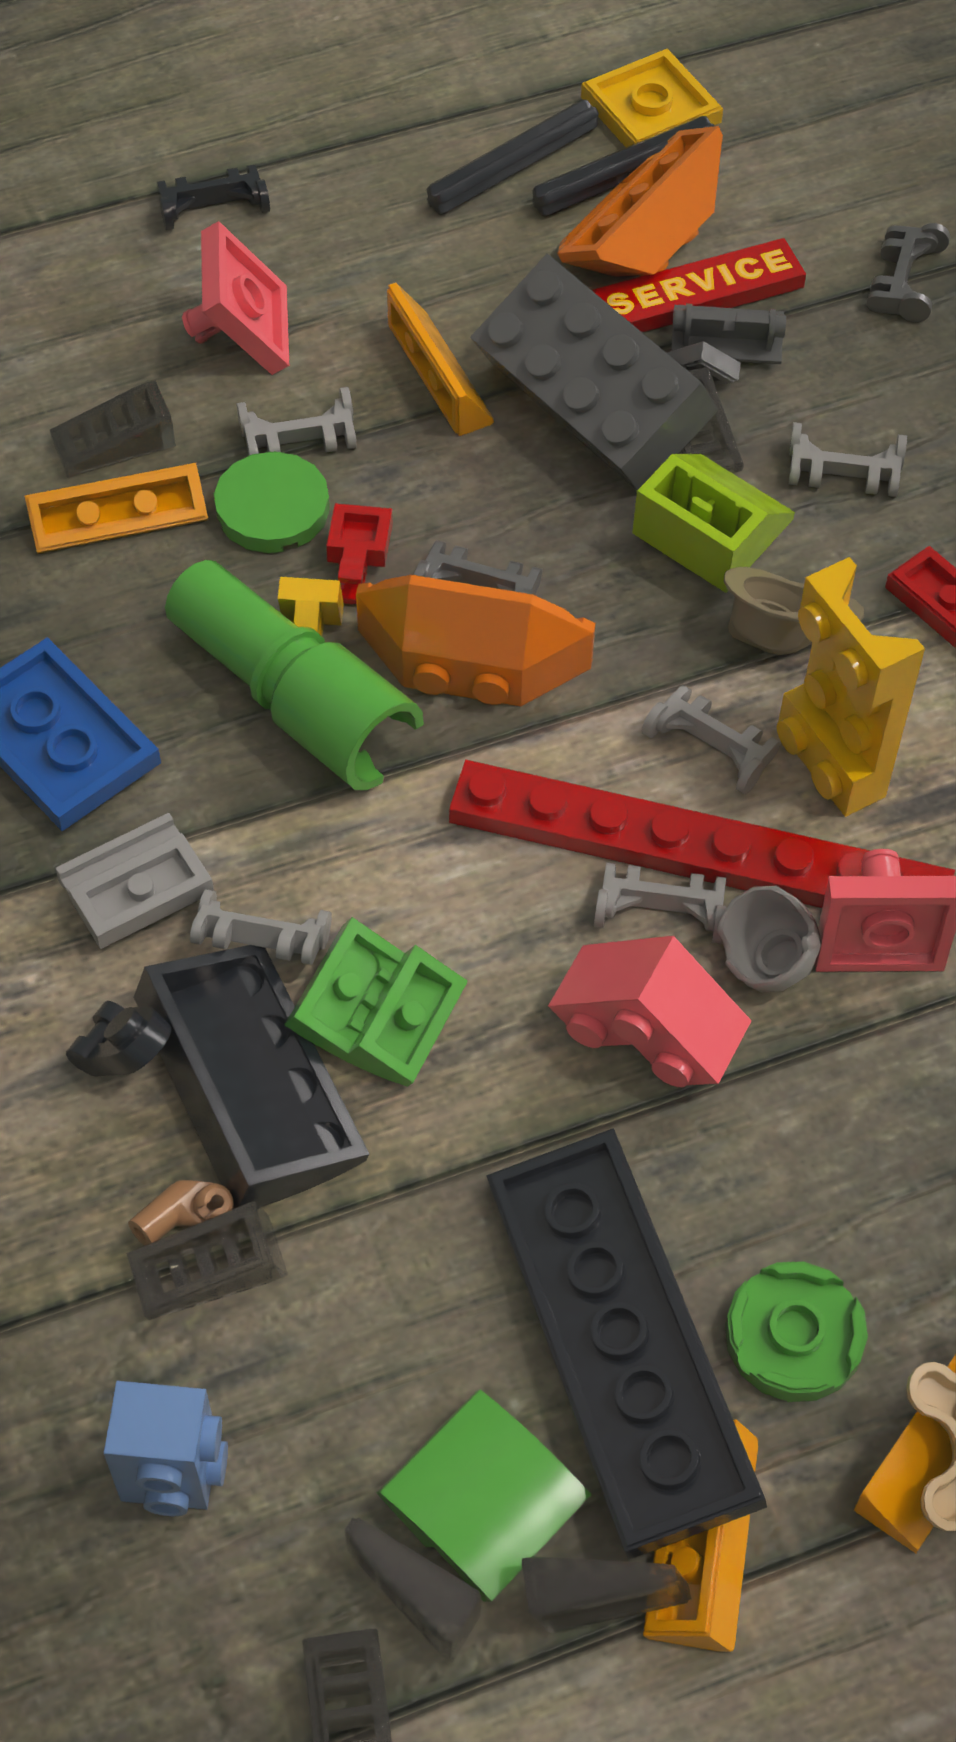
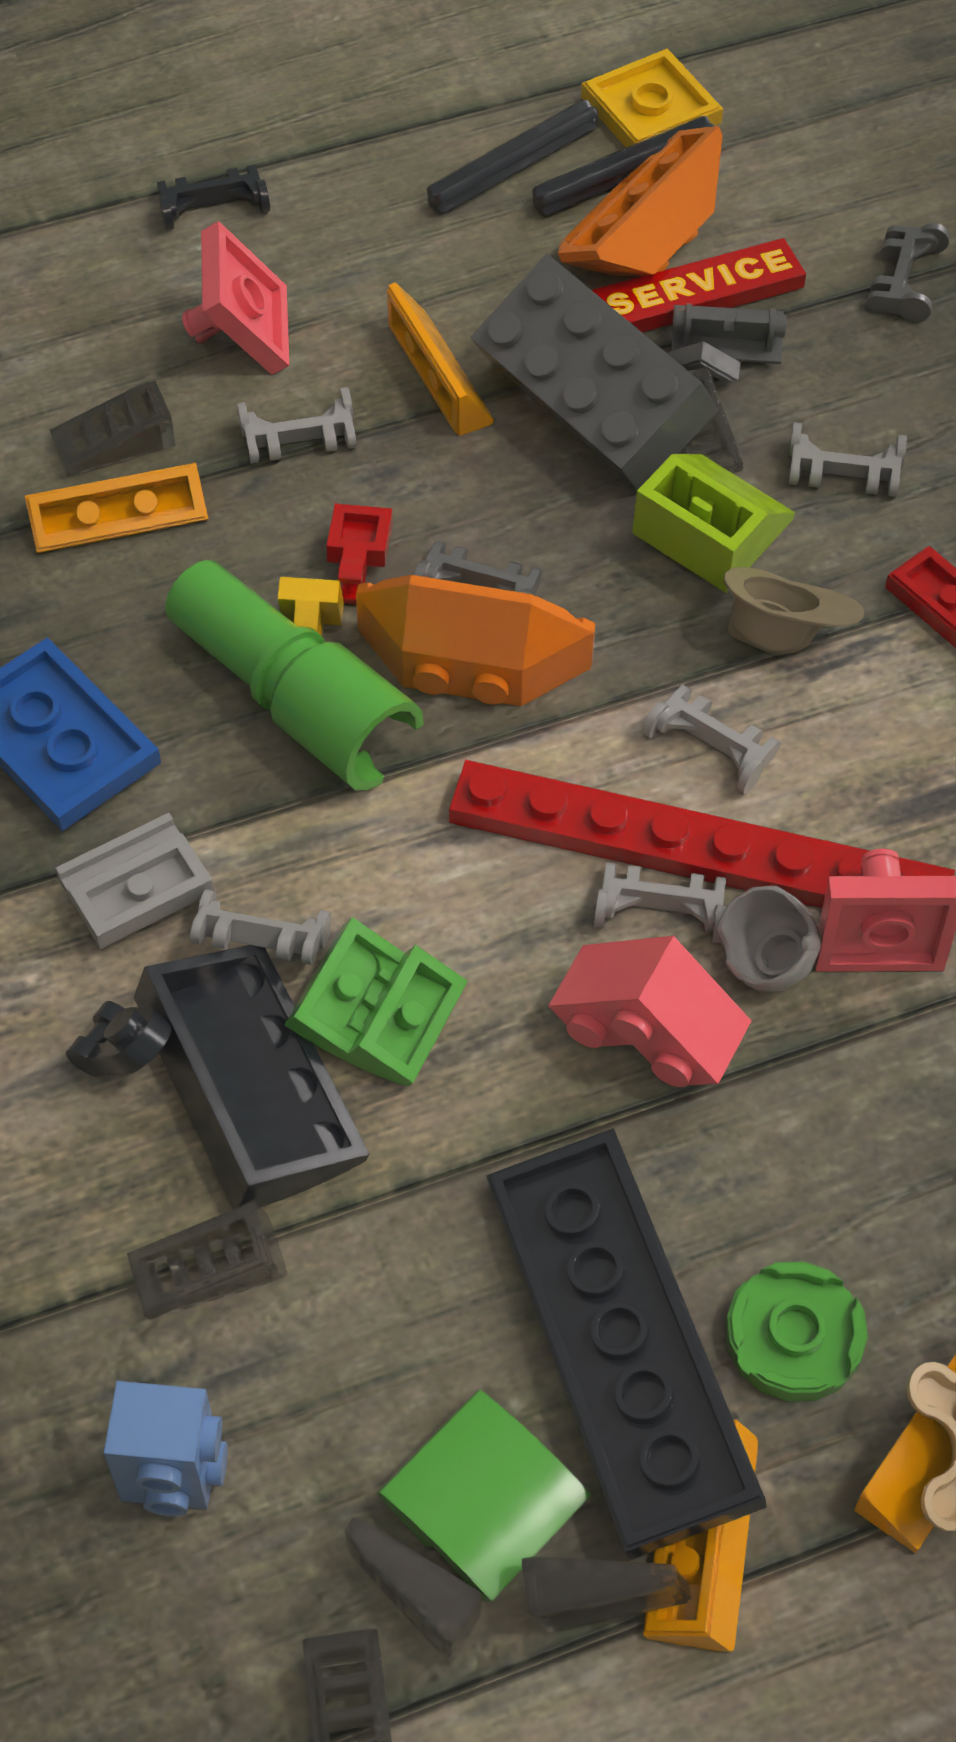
(182, 1205): medium nougat arm -> none
(271, 501): bright green tile -> none
(853, 696): yellow piece -> none

